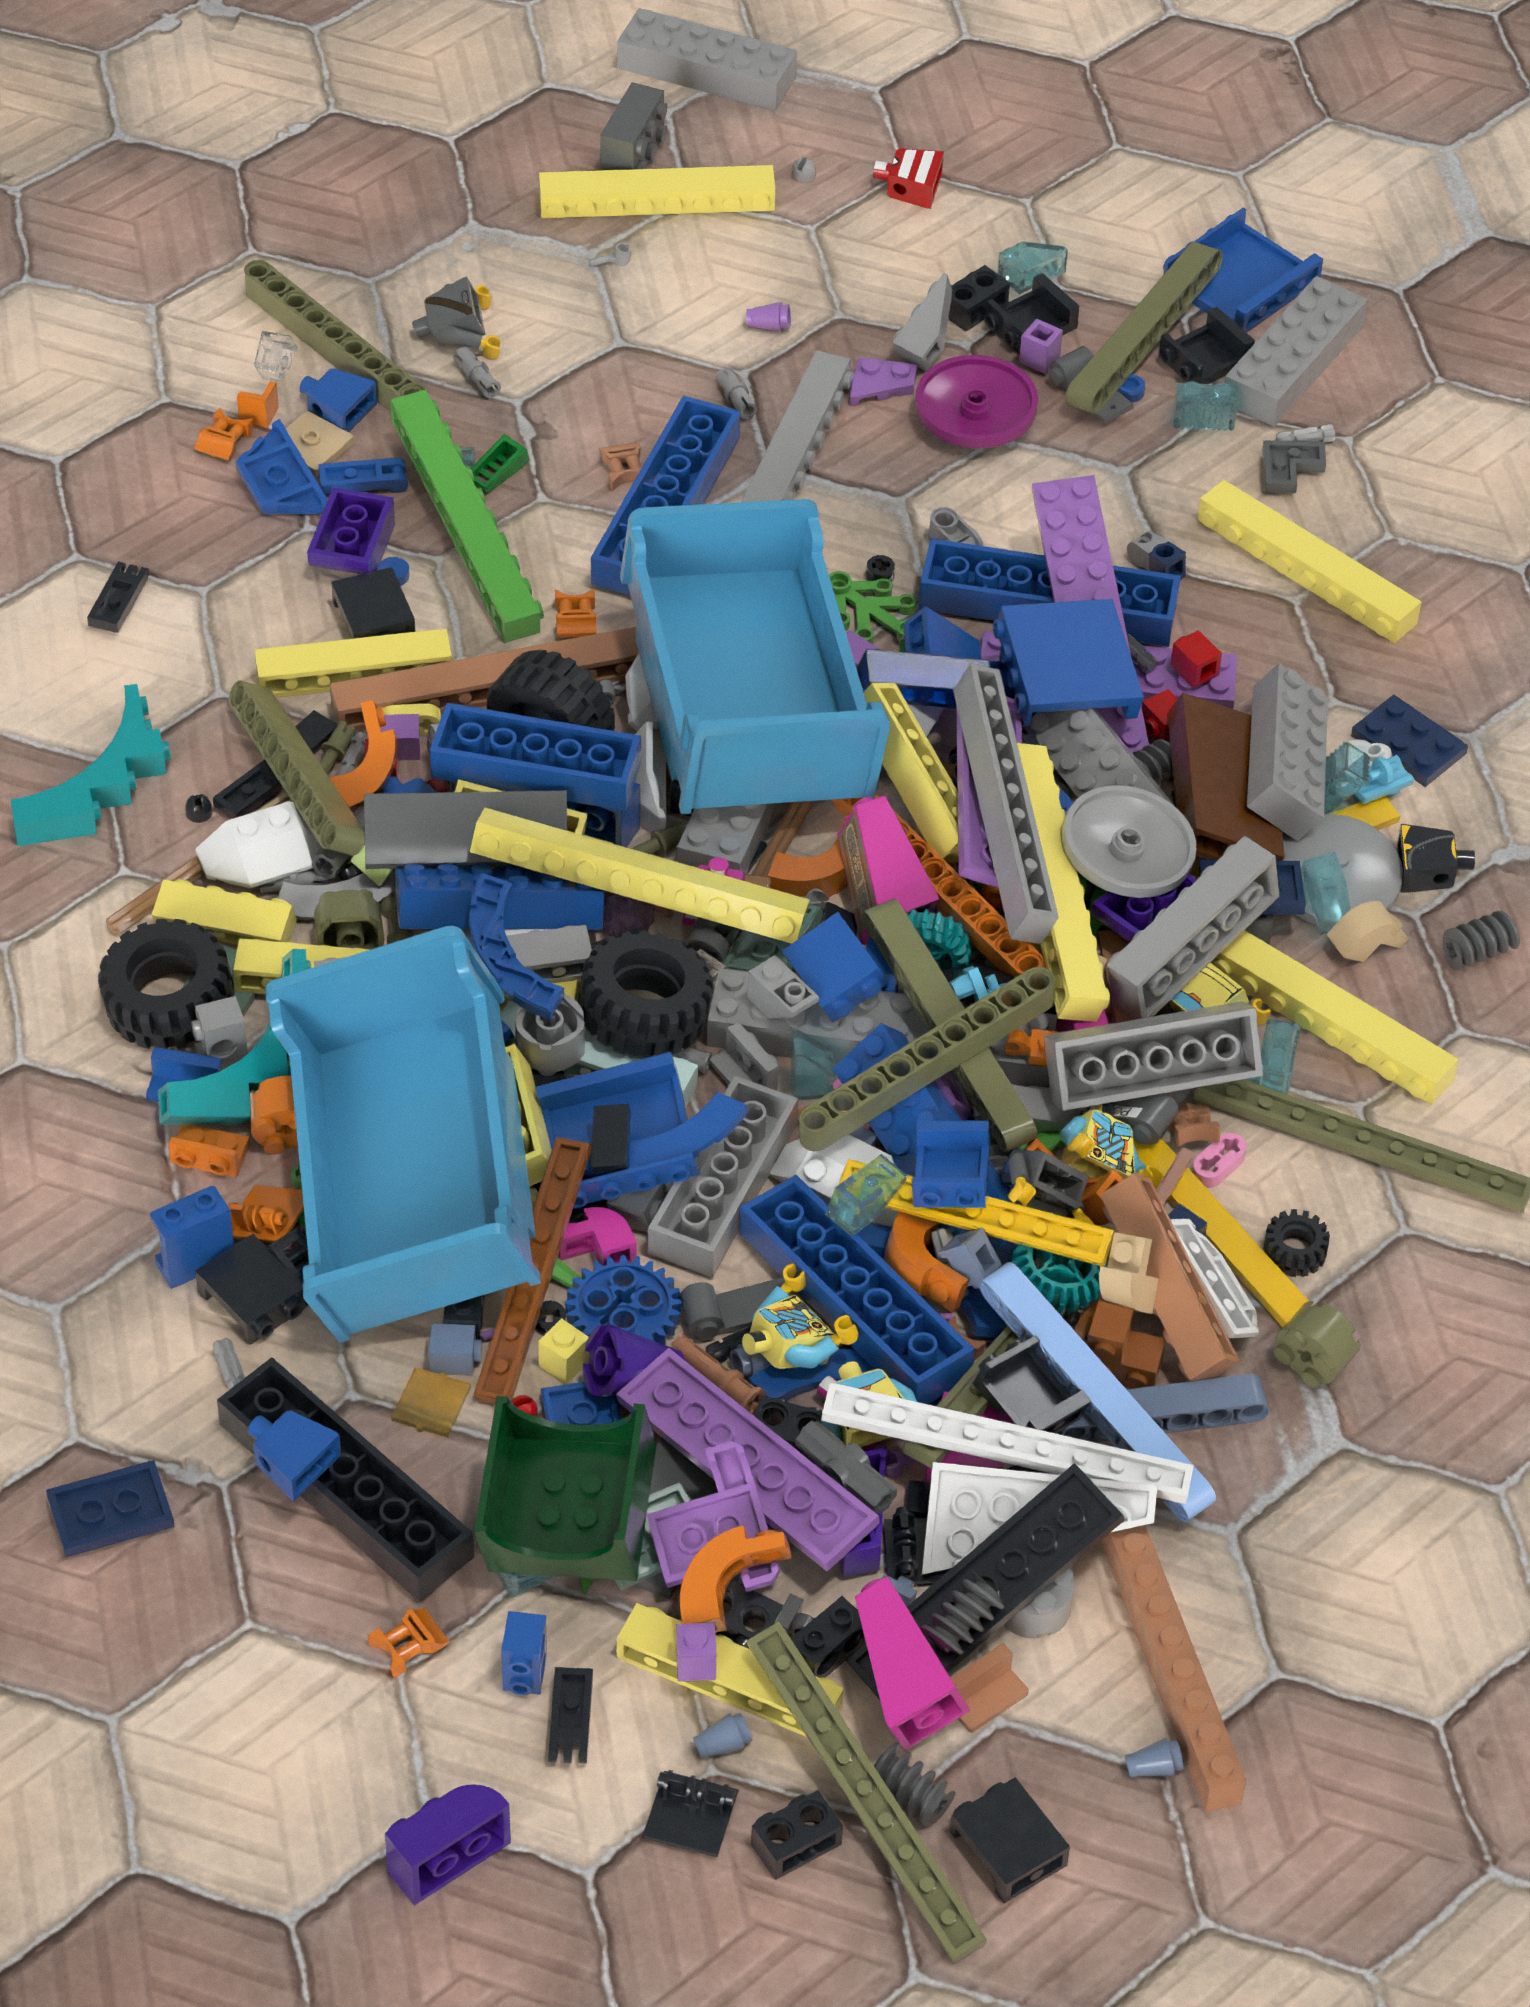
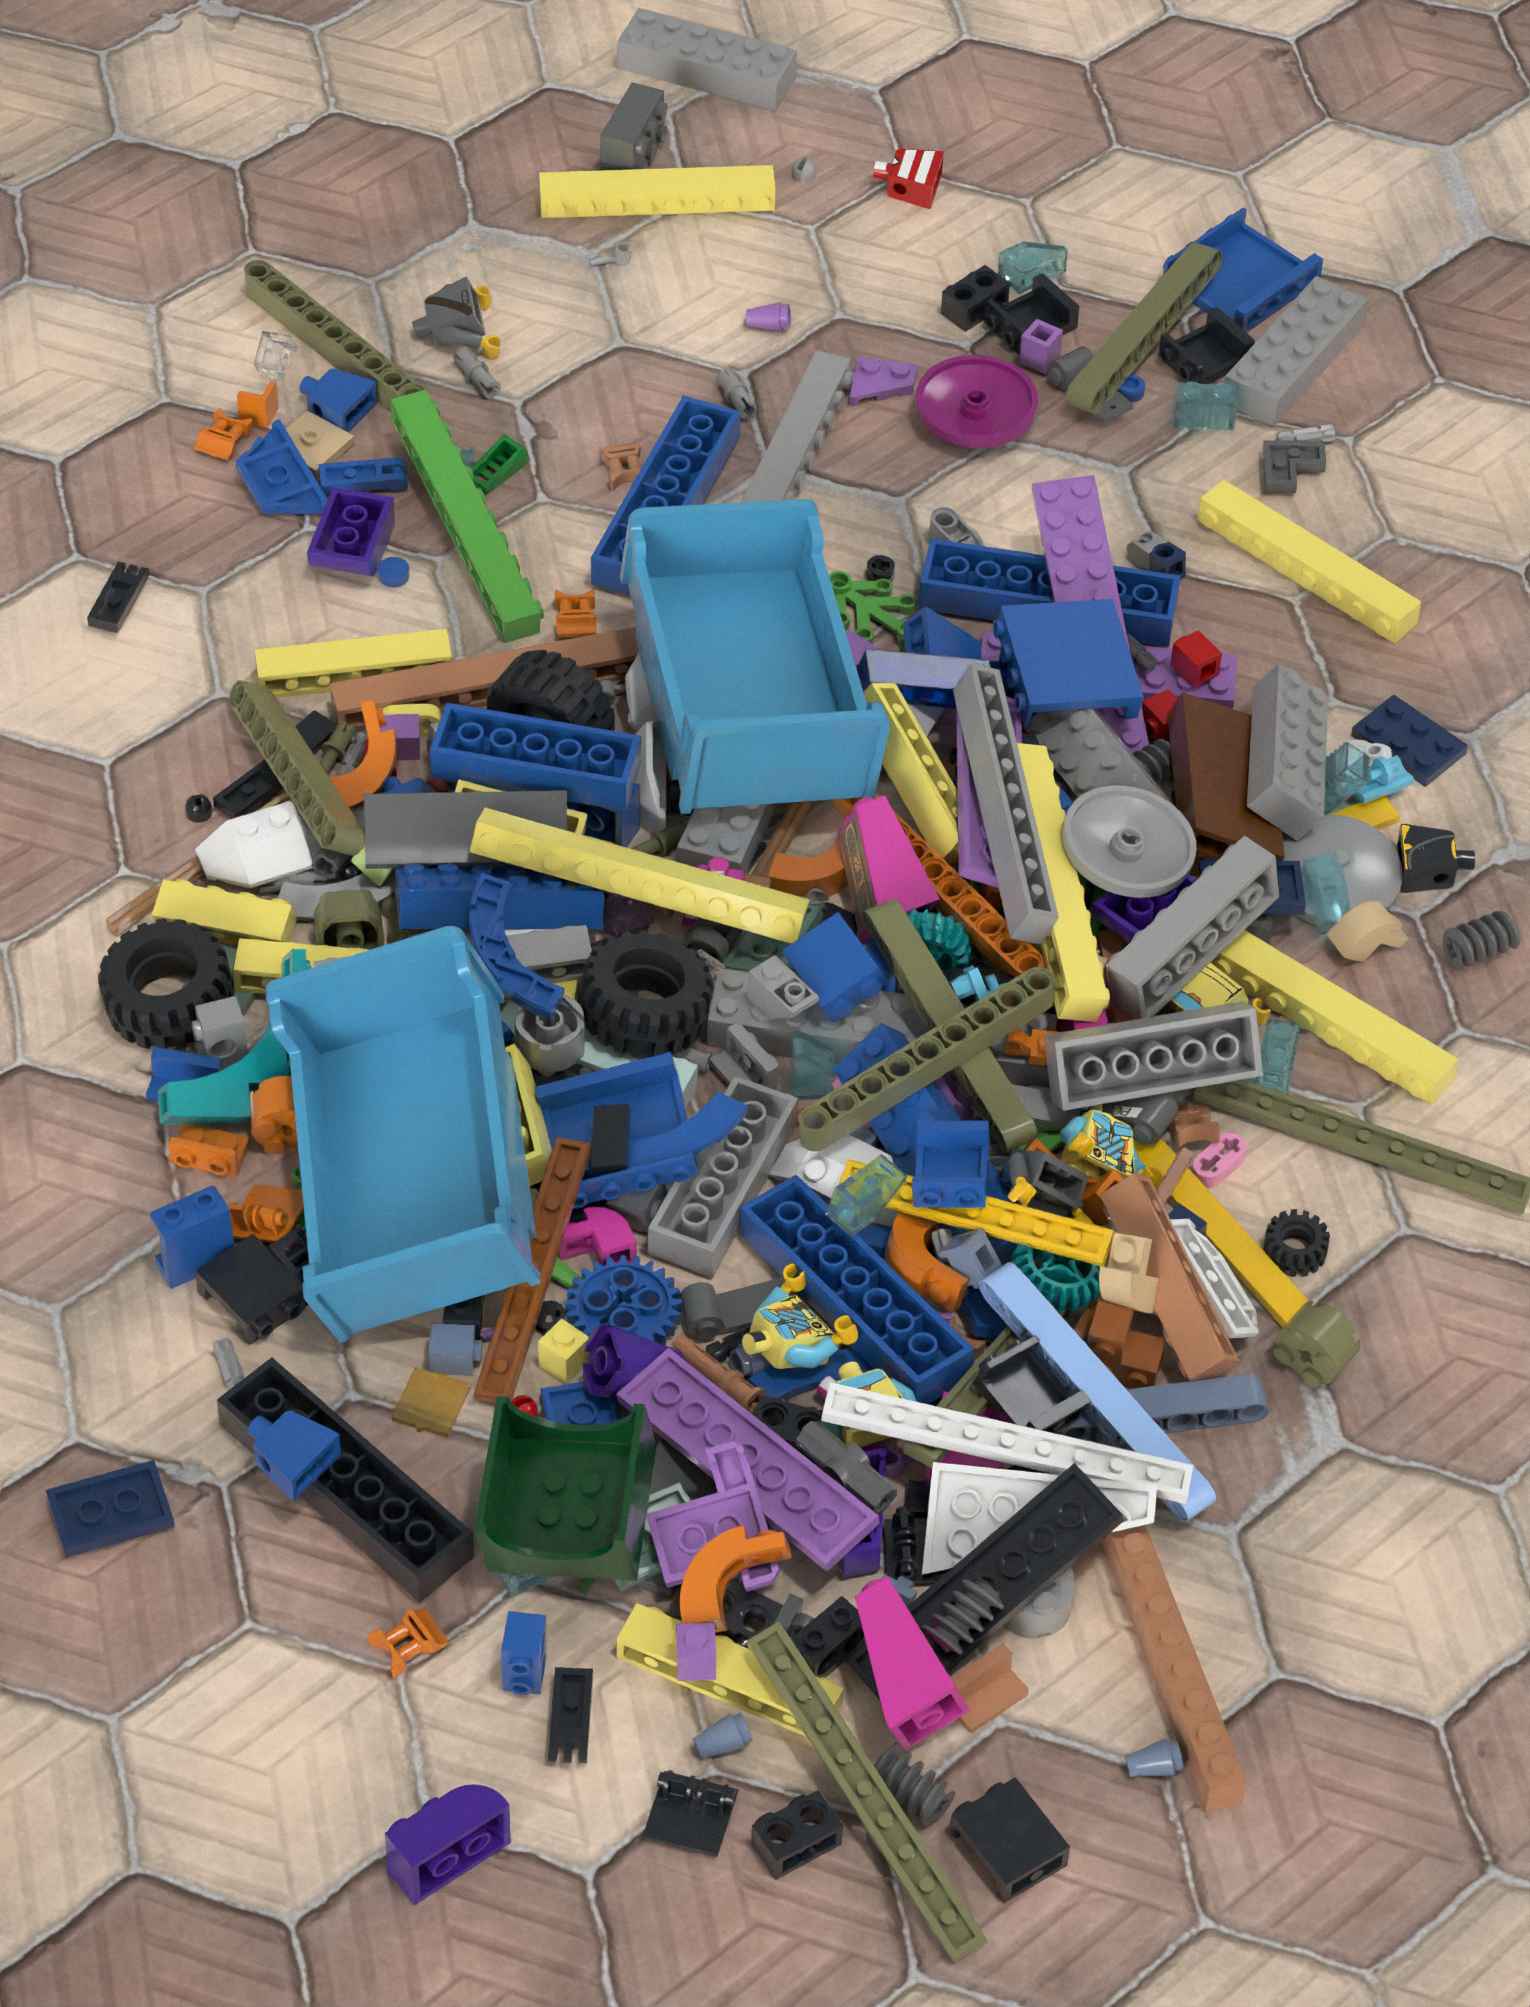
(107, 782): teal arch -> none
(373, 604): black panel -> none
(925, 332): light grey slope -> none

